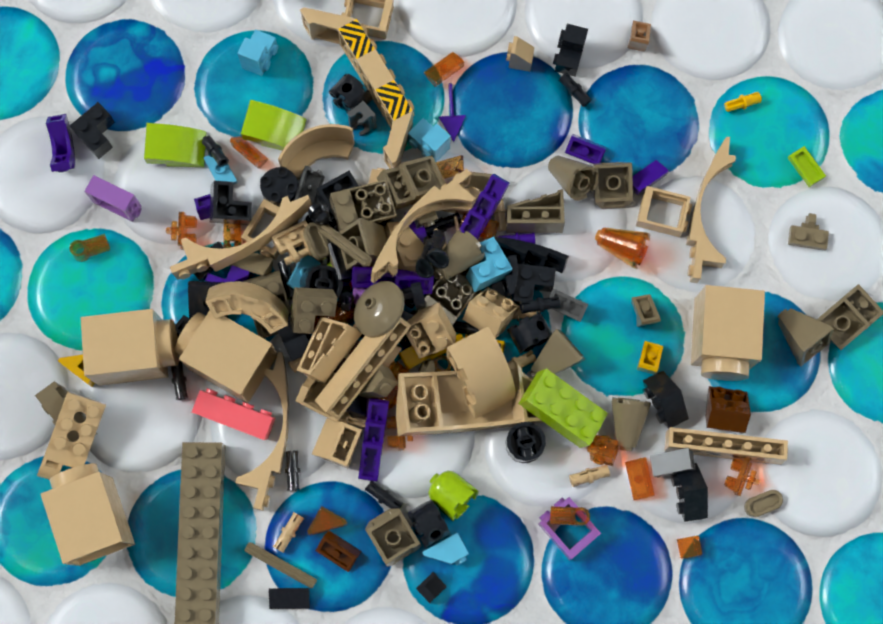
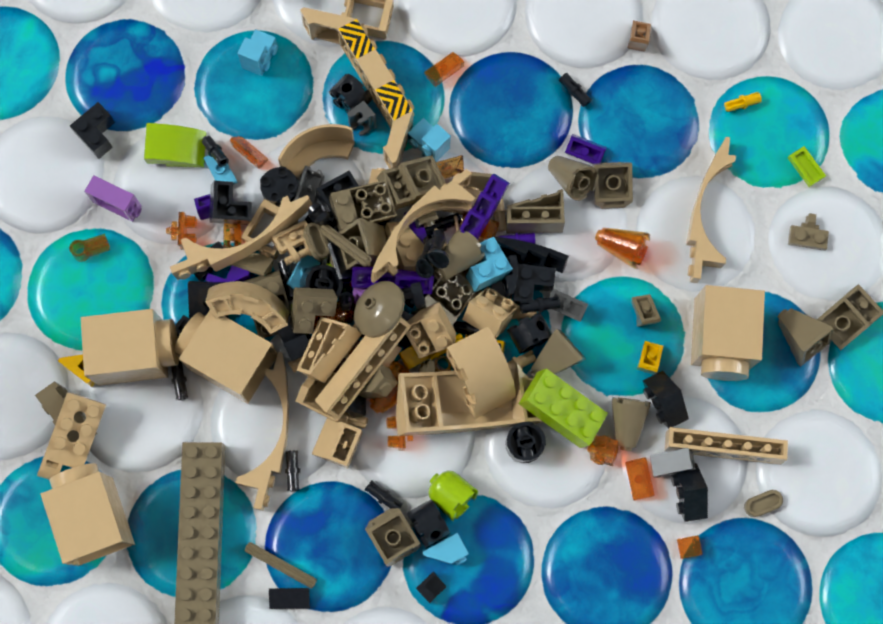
(62, 143): dark purple arch -> none
(234, 415): coral brick -> none
(271, 125): lime slope -> none
(288, 532): tan pin -> none
(325, 521): clear orange slope -> none
(338, 551): reddish brown slope -> none
(373, 439): dark purple slope -> none
(452, 123): dark purple piece -> none
(520, 54): tan slope -> none
(566, 515): clear orange piece -> none
(571, 47): black brick -> none
(579, 546): medium lavender window -> none
(589, 475): tan pin -> none
(648, 176): dark purple slope -> none
(666, 196): tan window -> none
(727, 409): reddish brown slope -> none
(738, 484): clear orange hips -> none

